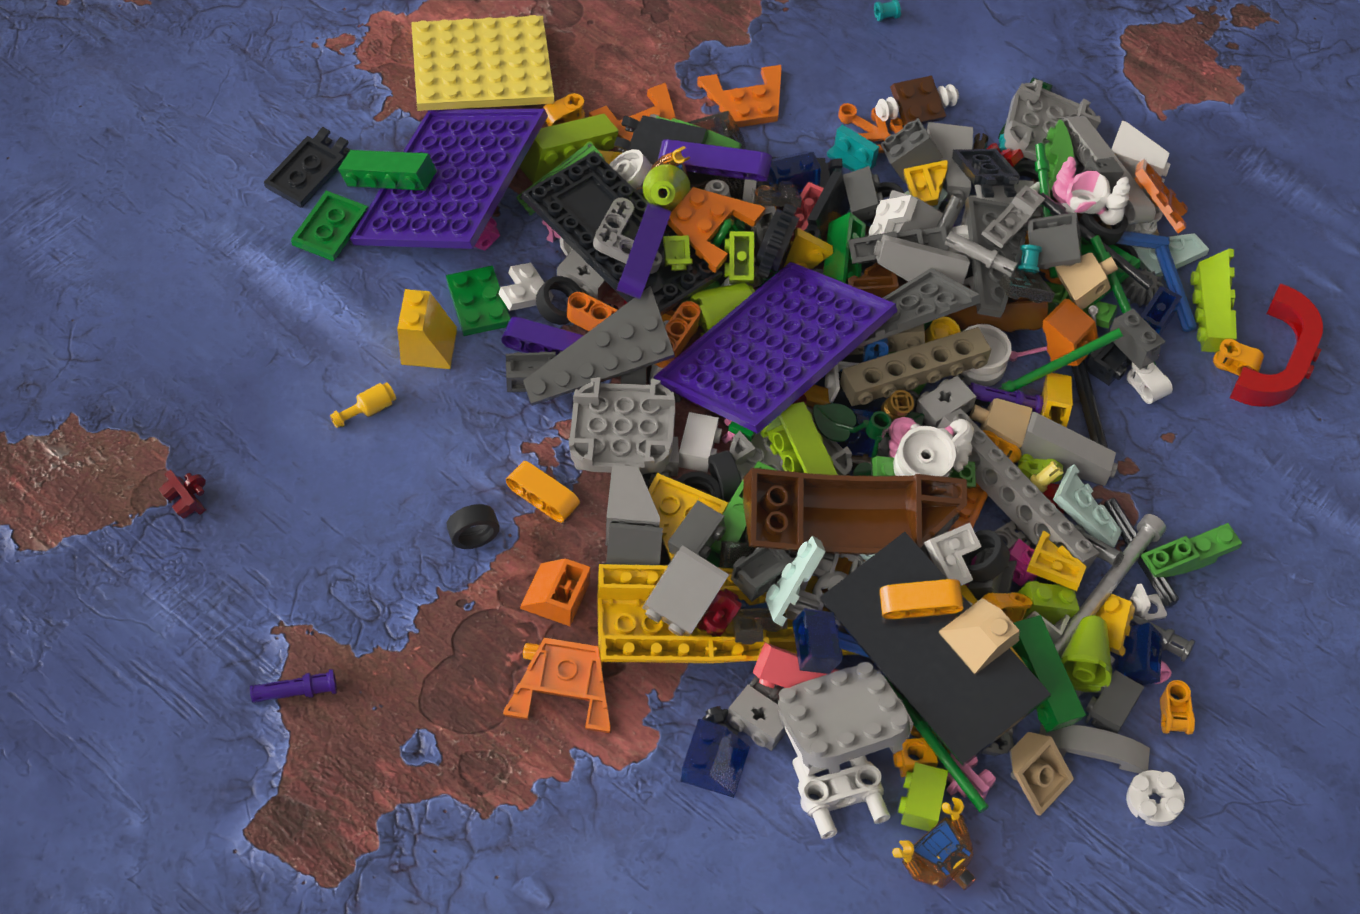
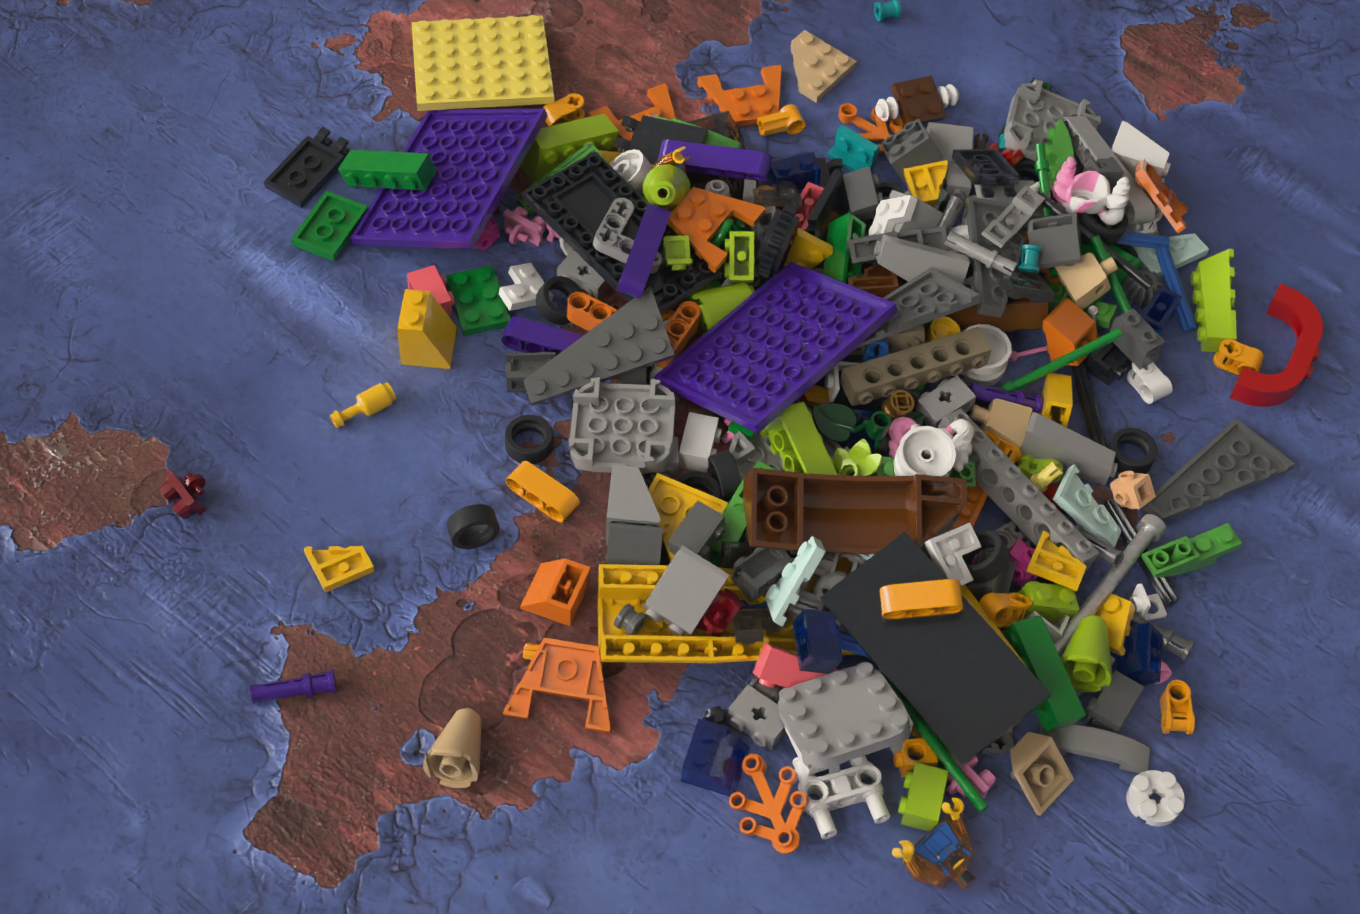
(339, 565): none -> yellow wing
(430, 280): none -> coral brick
(456, 751): none -> tan cone
(521, 228): none -> bright pink hips
(529, 423): none -> black tyre
(630, 620): none -> dark grey wheel
(772, 806): none -> orange plant
(788, 120): none -> light orange piece
(818, 65): none -> tan plate
(857, 460): none -> lime plate
(980, 634): tan slope -> none
(1132, 489): none -> light nougat brick
(1143, 441): none -> black tyre
(1223, 467): none -> dark grey wing

